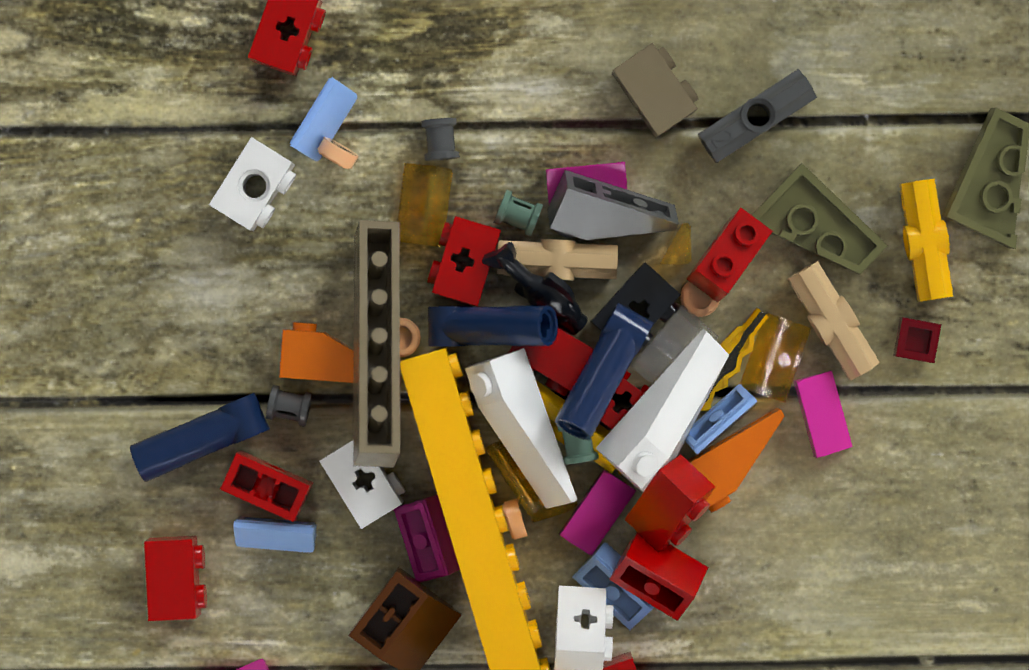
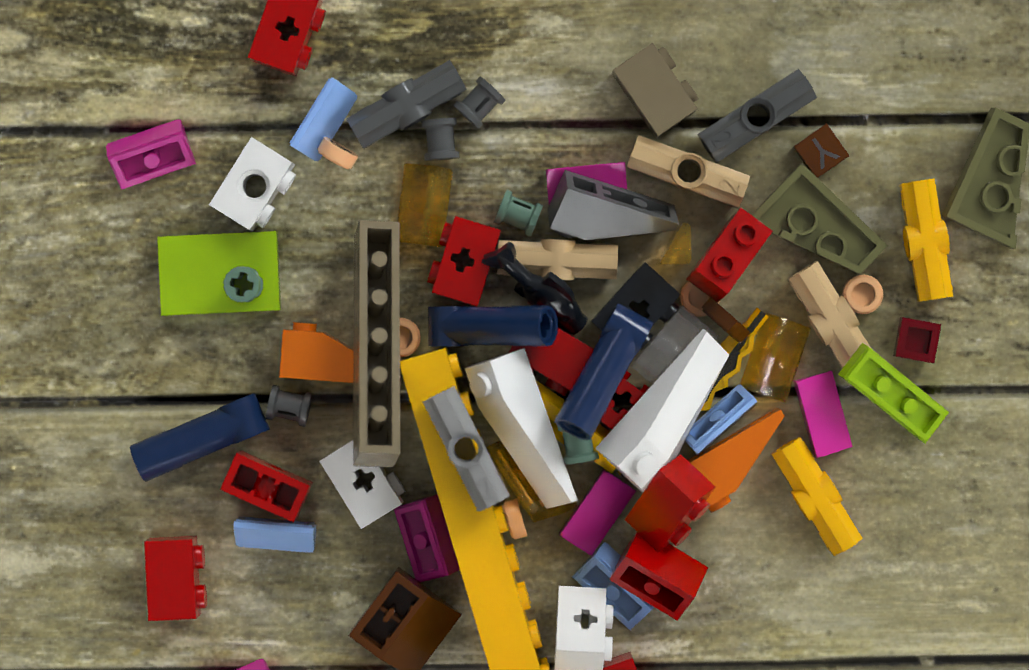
(150, 154): none -> dark pink slope
(195, 270): none -> lime tile
(234, 292): none -> sand green bush
(406, 104): none -> dark grey piece
(478, 473): none -> light grey piece
(479, 102): none -> dark grey bush
(713, 179): none -> tan piece
(725, 320): none -> reddish brown tile
(816, 496): none -> yellow piece
(821, 151): none -> reddish brown tile
(863, 293): none -> light nougat tile
(893, 393): none -> lime tile

